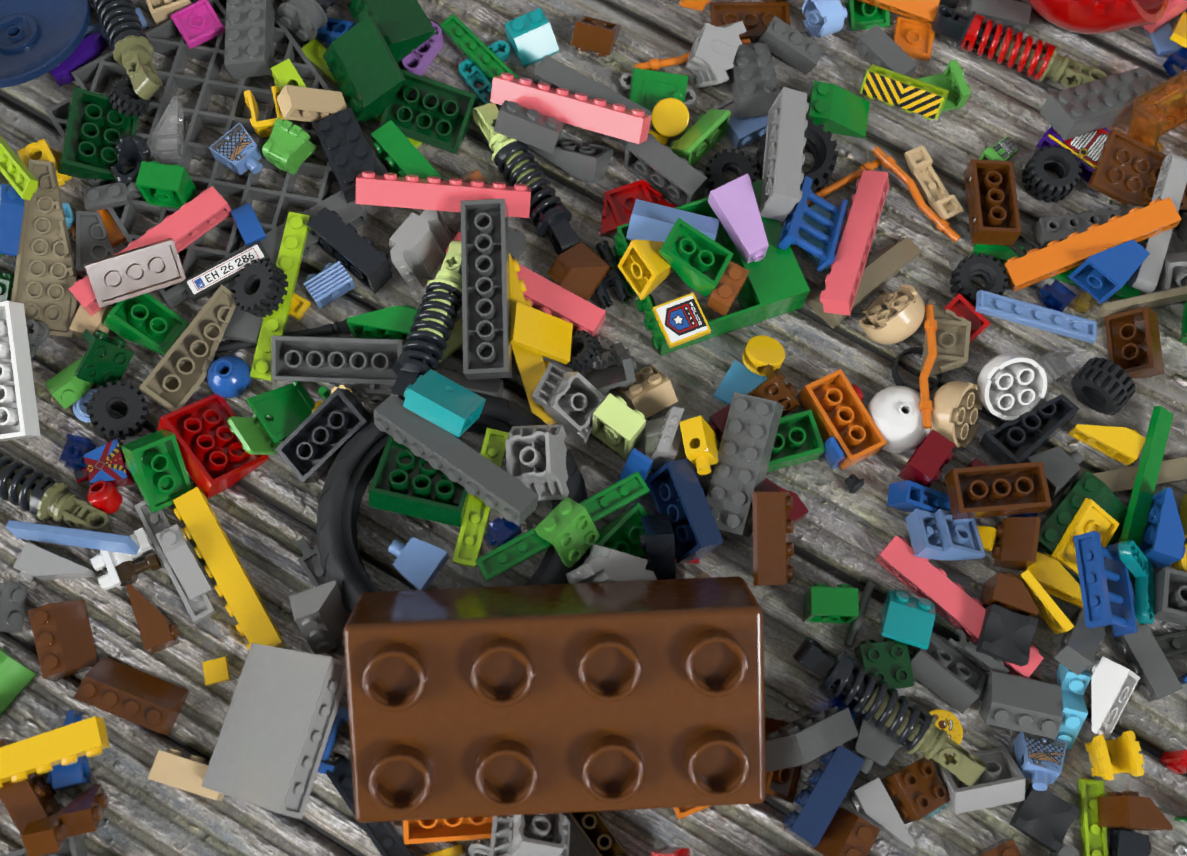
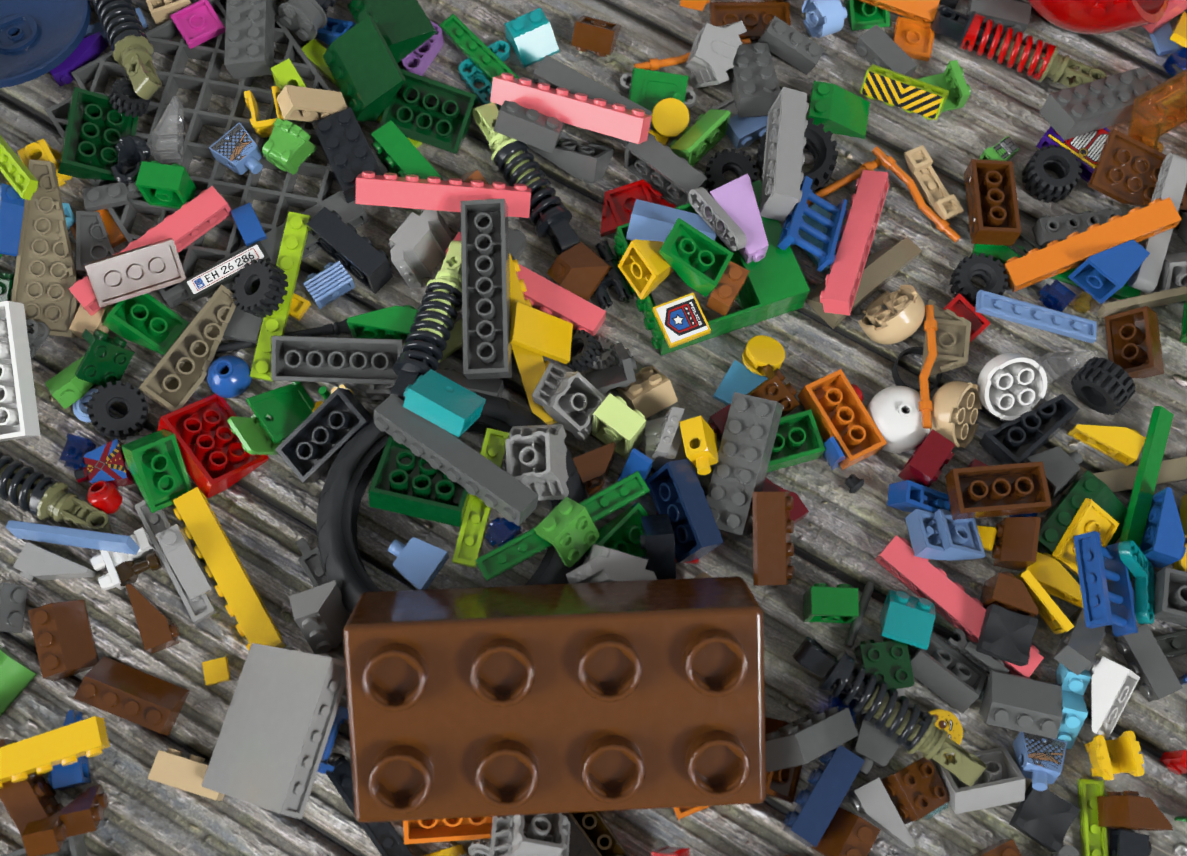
(595, 466): none -> reddish brown slope
(732, 235): none -> light grey beam

